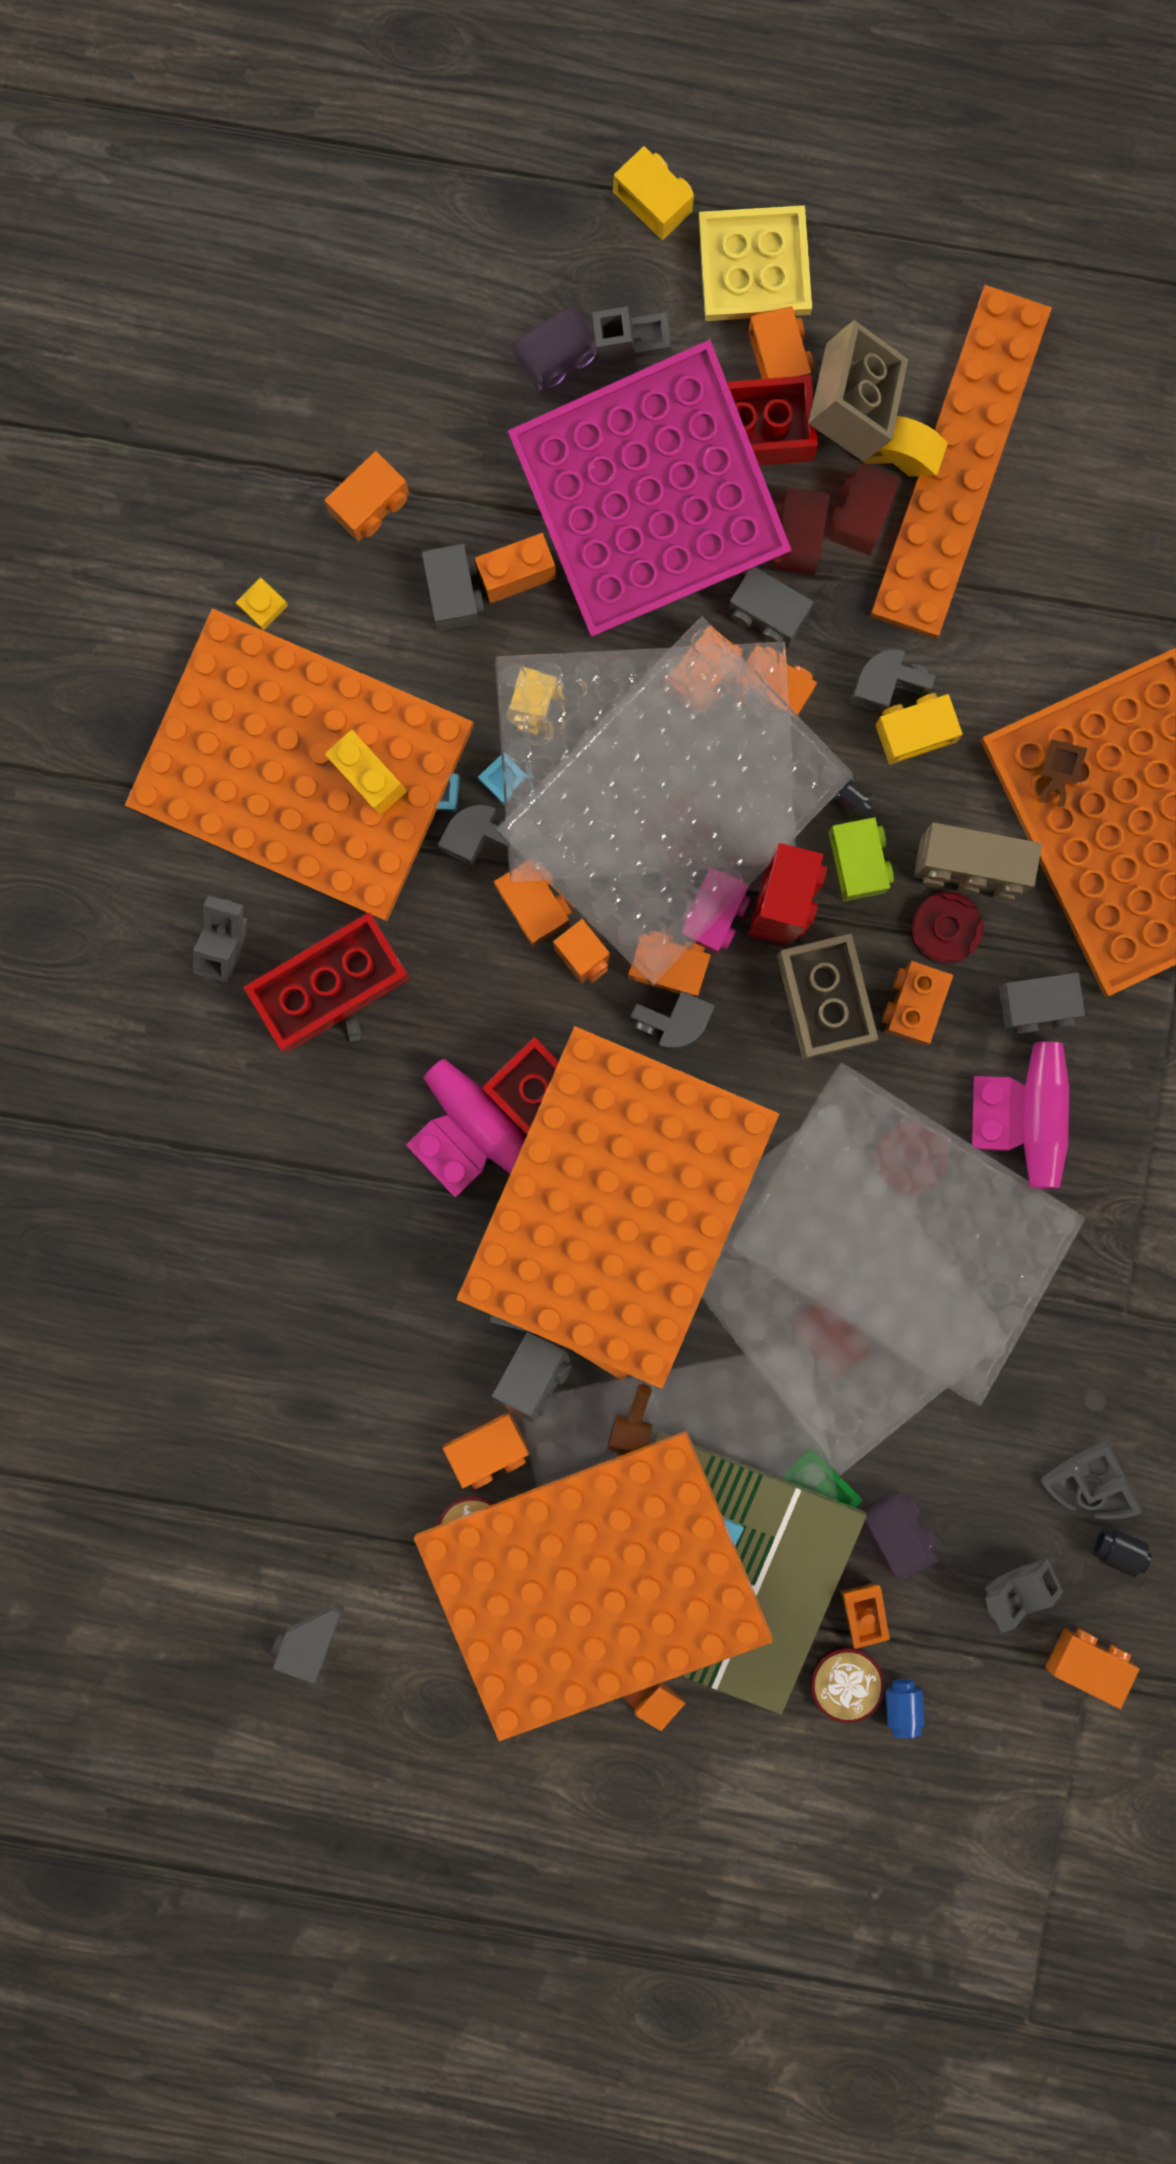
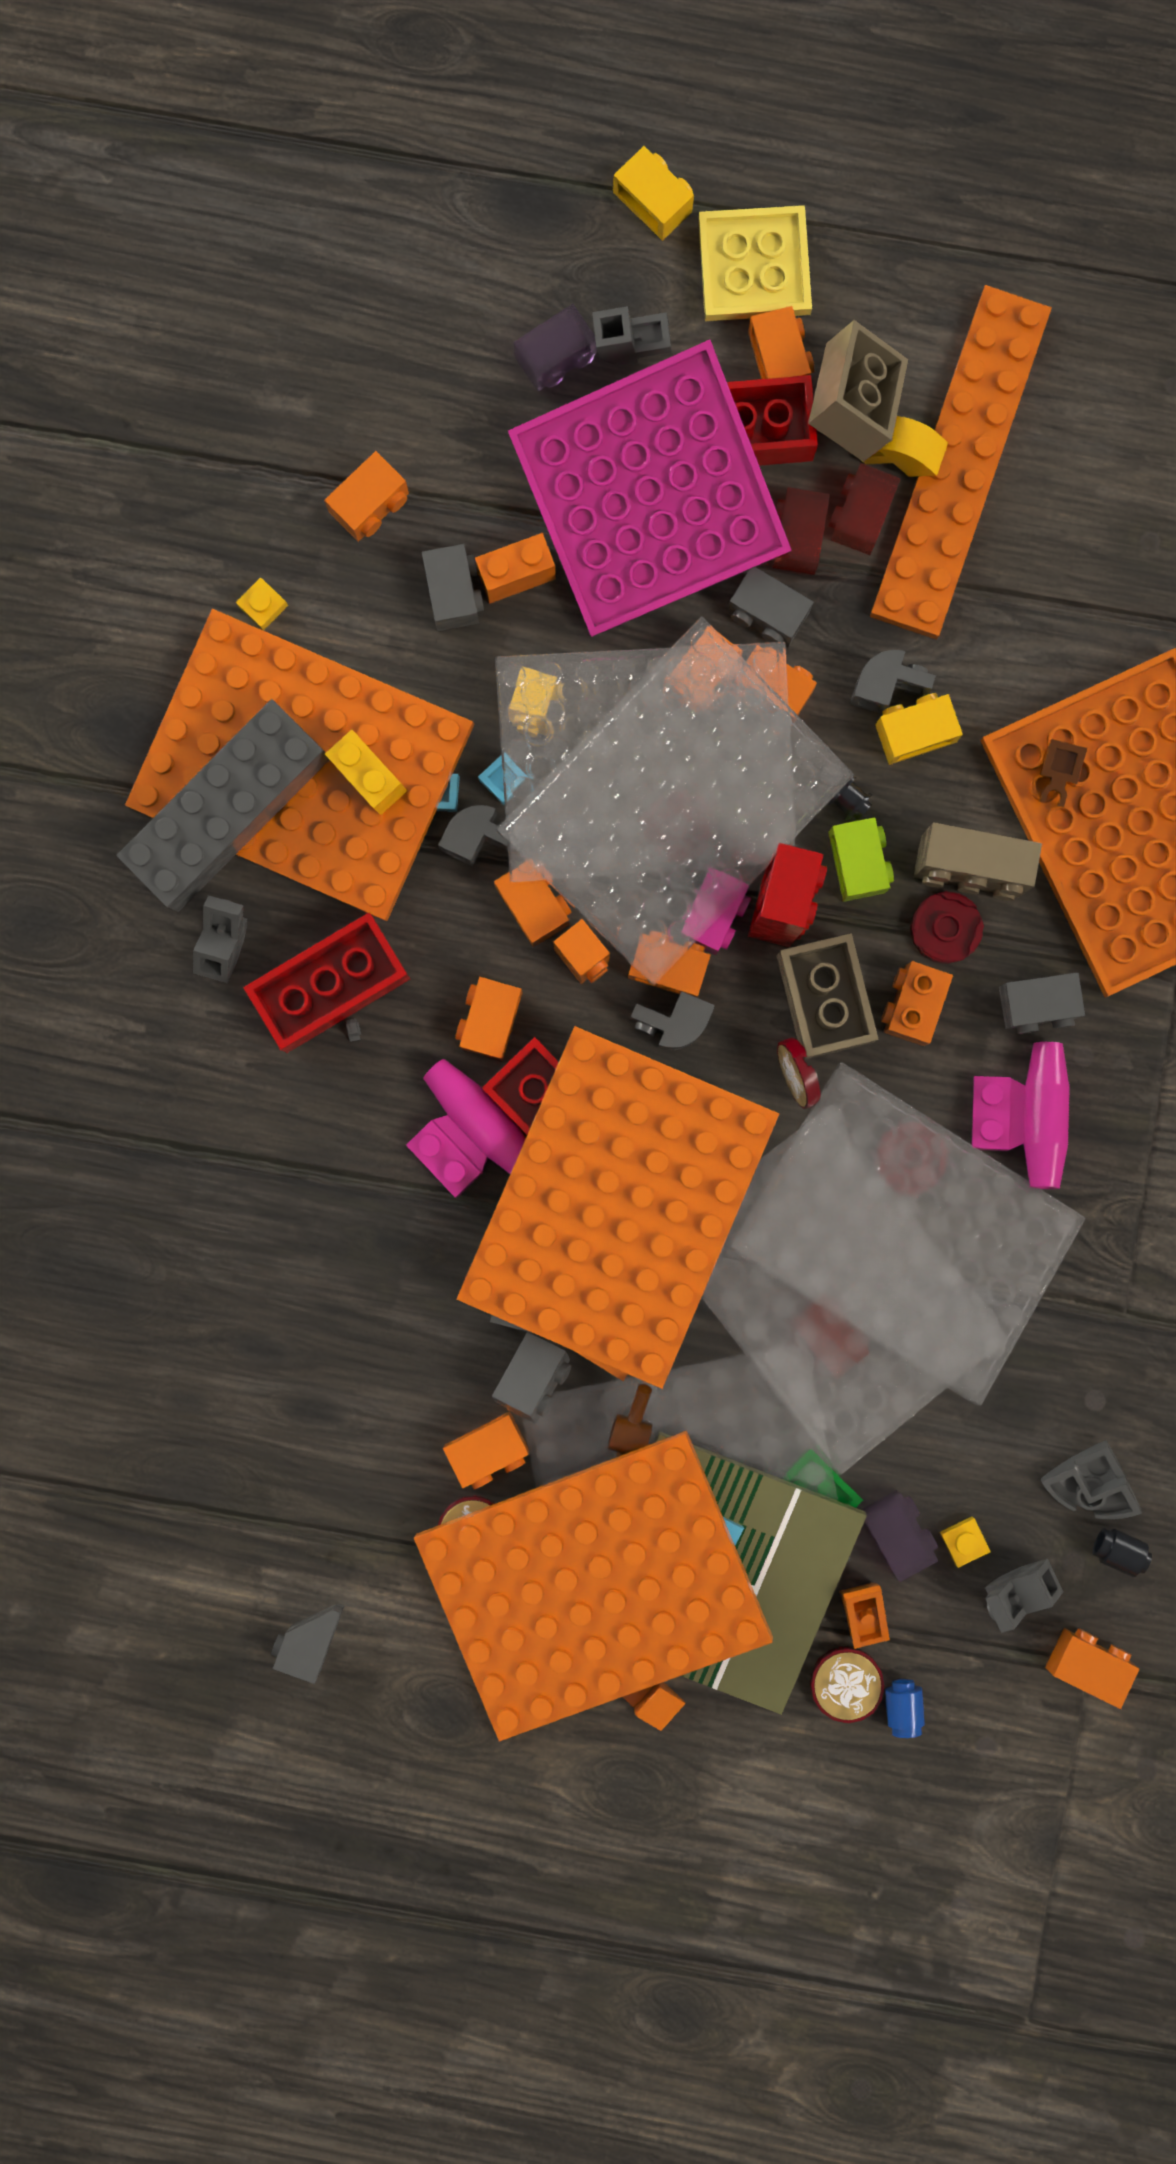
(223, 806): none -> dark grey brick
(489, 1018): none -> orange brick
(798, 1075): none -> tile
(965, 1541): none -> yellow plate

